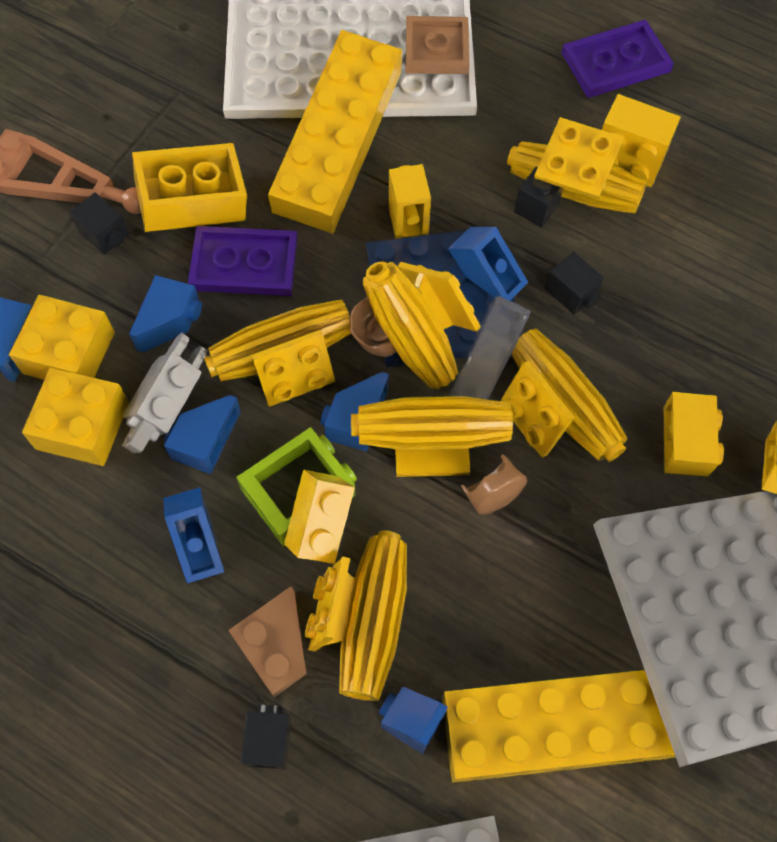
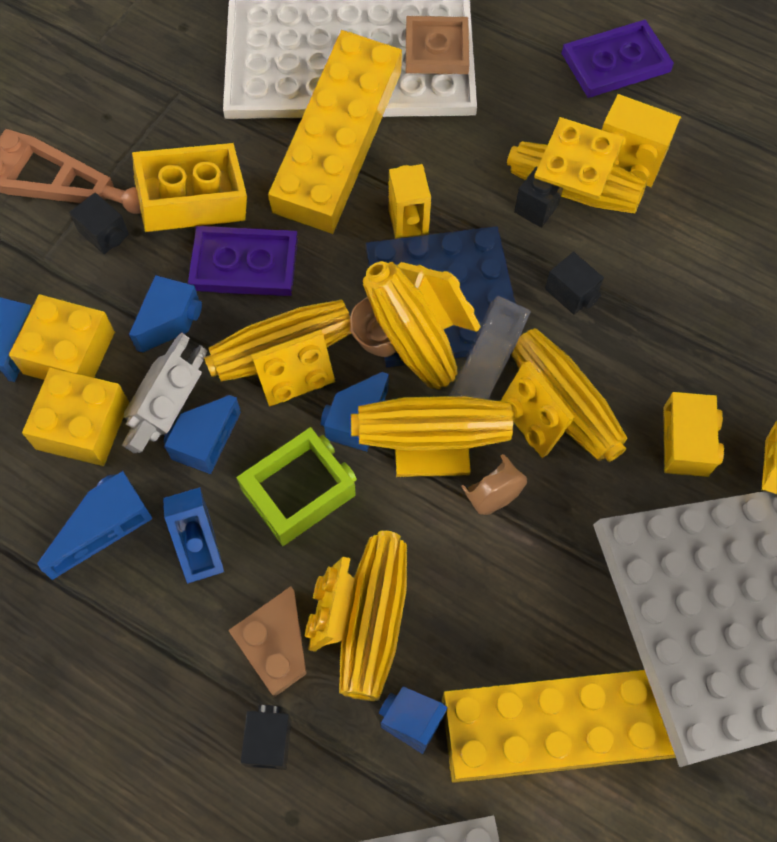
(99, 520): none -> blue slope
(319, 516): yellow brick -> none
(488, 262): blue slope -> none

